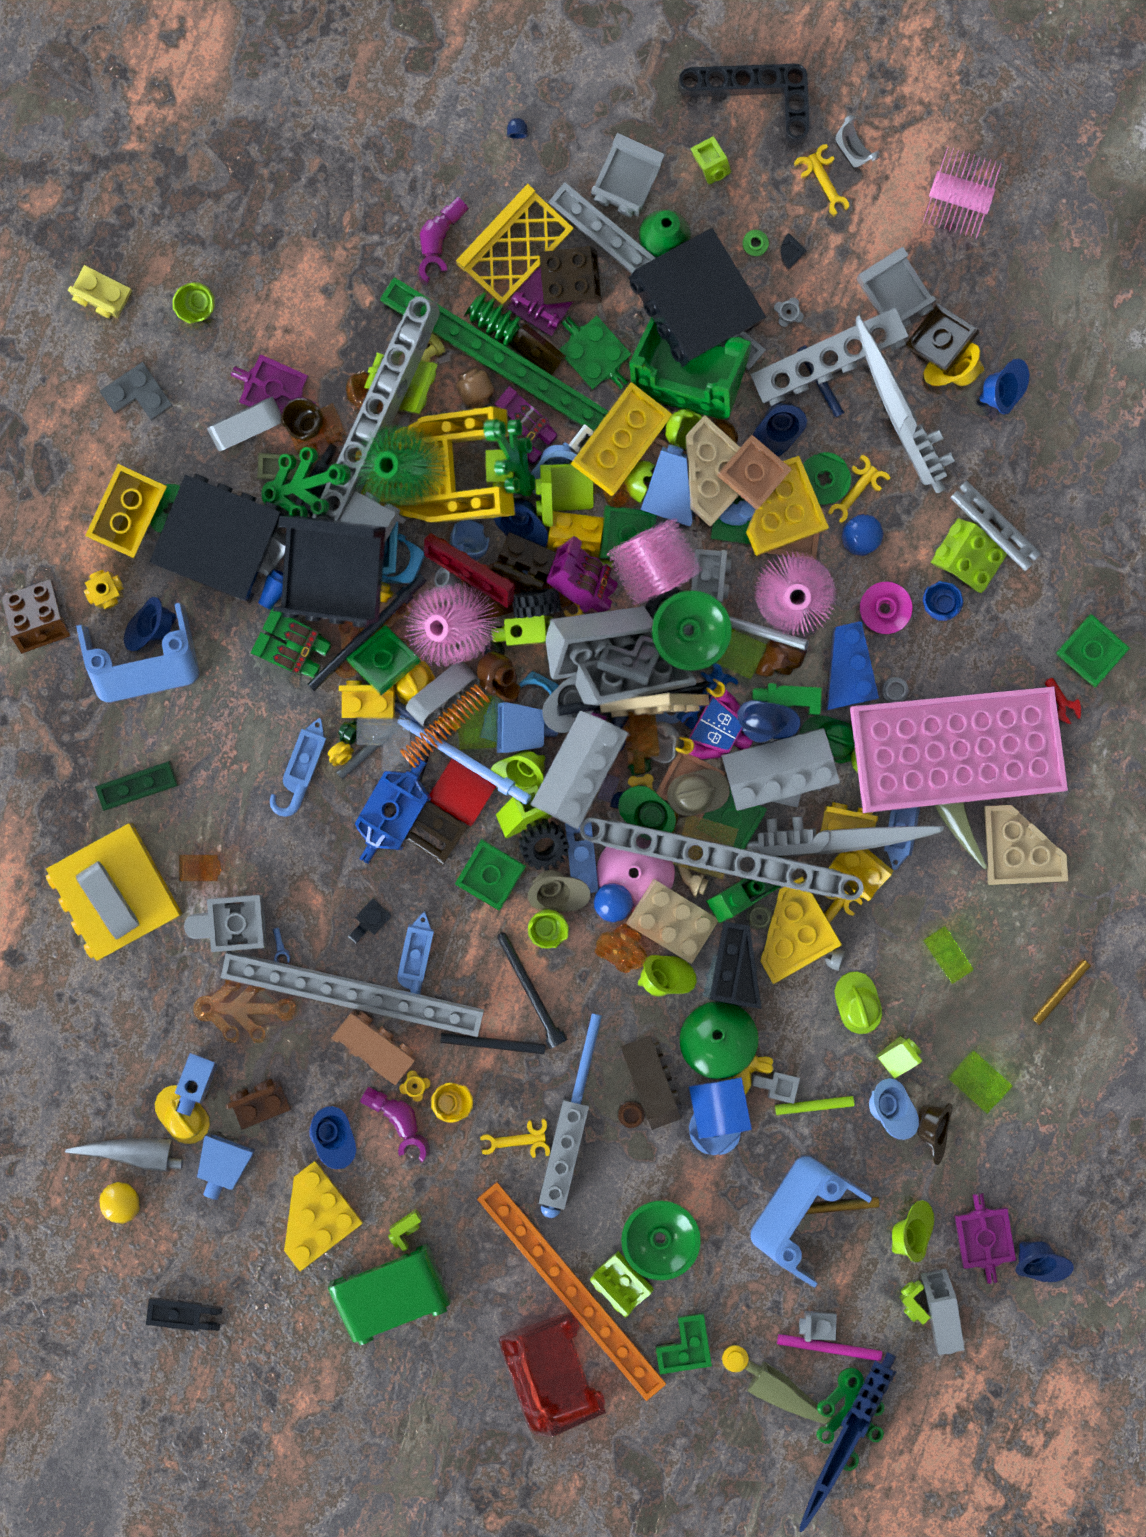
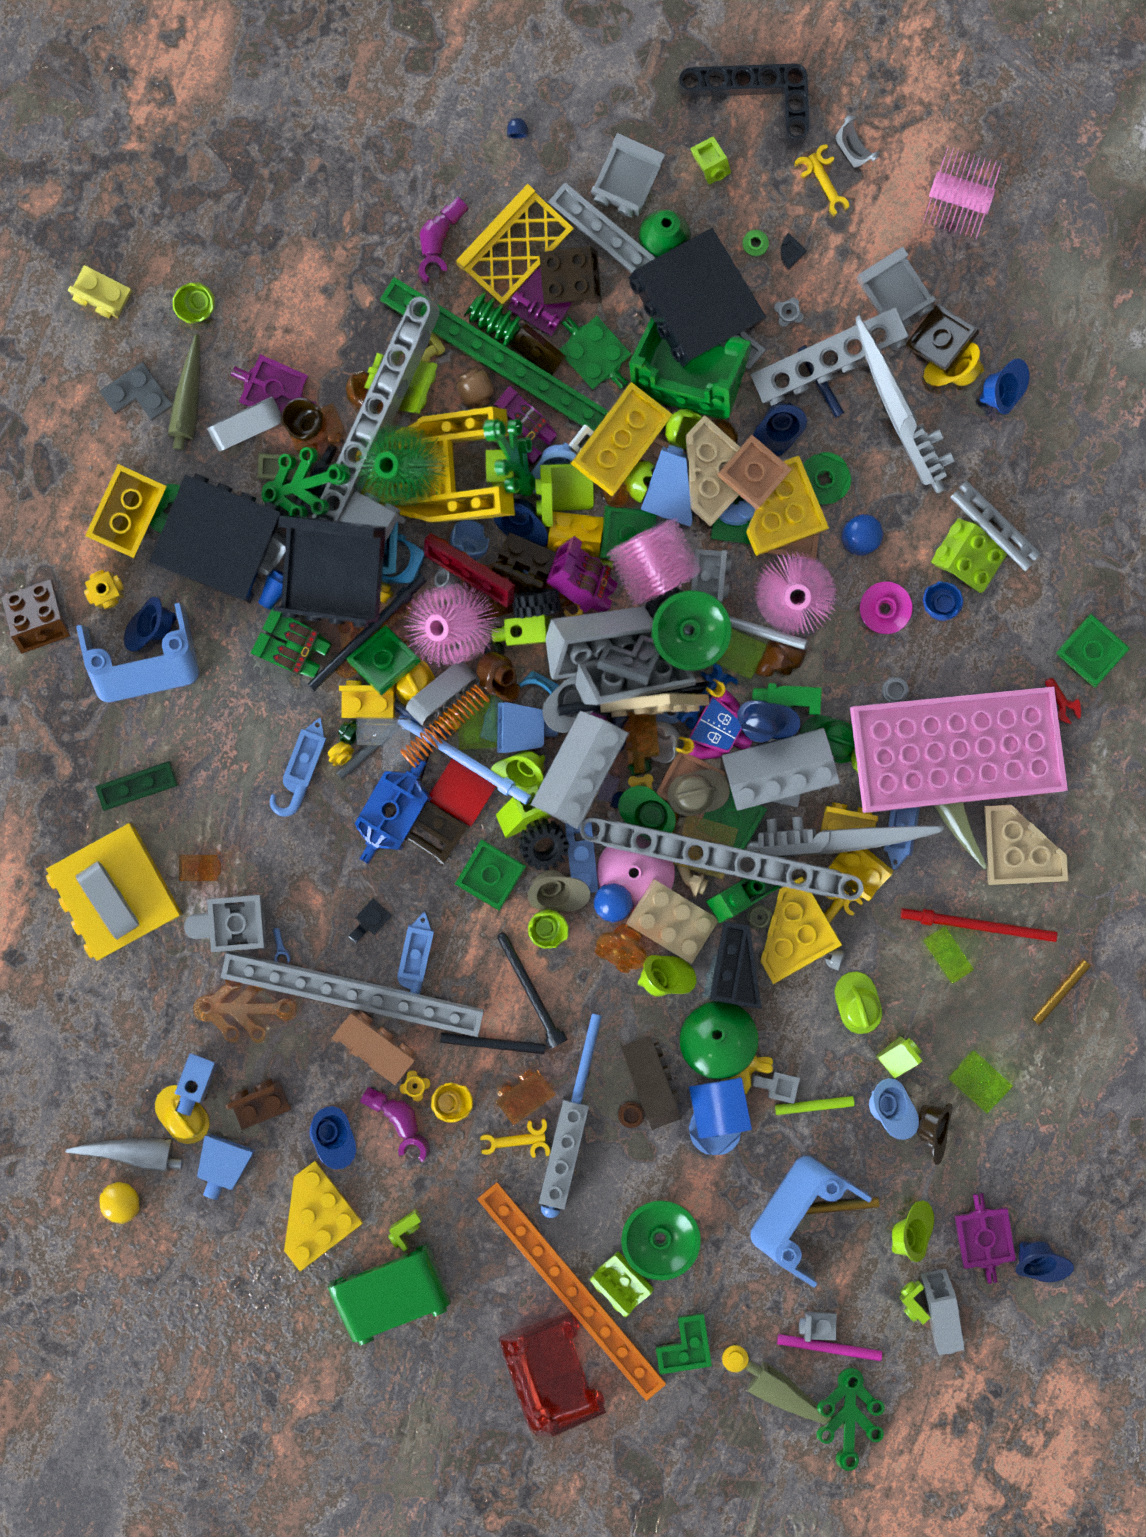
(180, 1314): black hinge -> none
(186, 399): none -> olive piece
(524, 1096): none -> clear orange bracket
(850, 669): blue wedge -> none
(854, 1426): dark blue piece -> none
(869, 475): yellow bar -> none
(928, 917): none -> red bar

